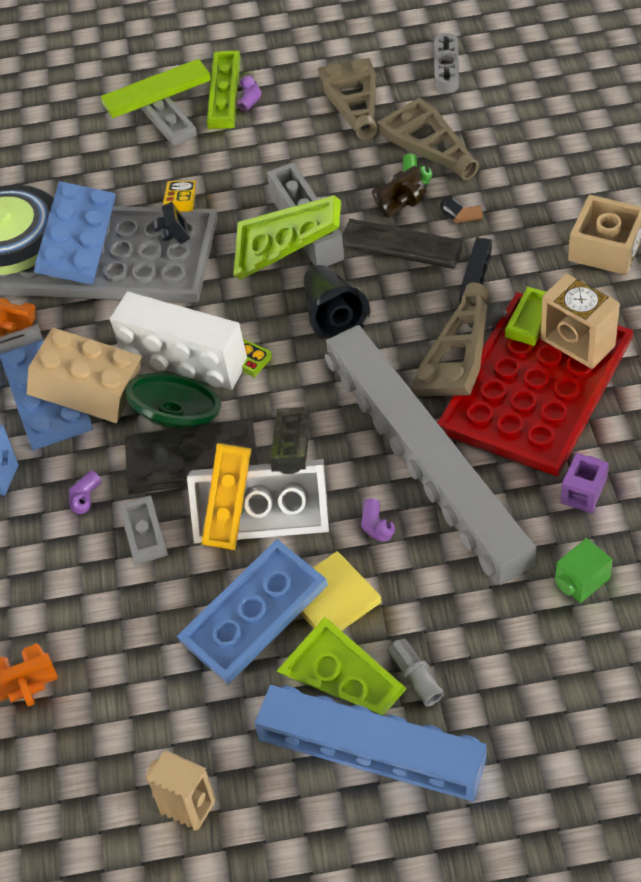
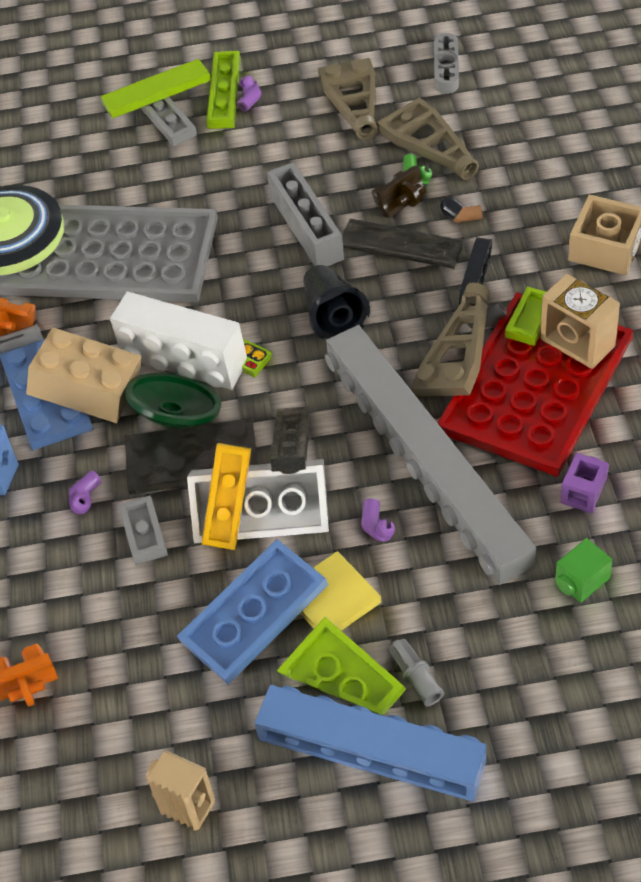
(75, 233): medium blue plate -> none
(172, 224): black tile -> none
(181, 194): tile -> none
(282, 232): lime wing -> none

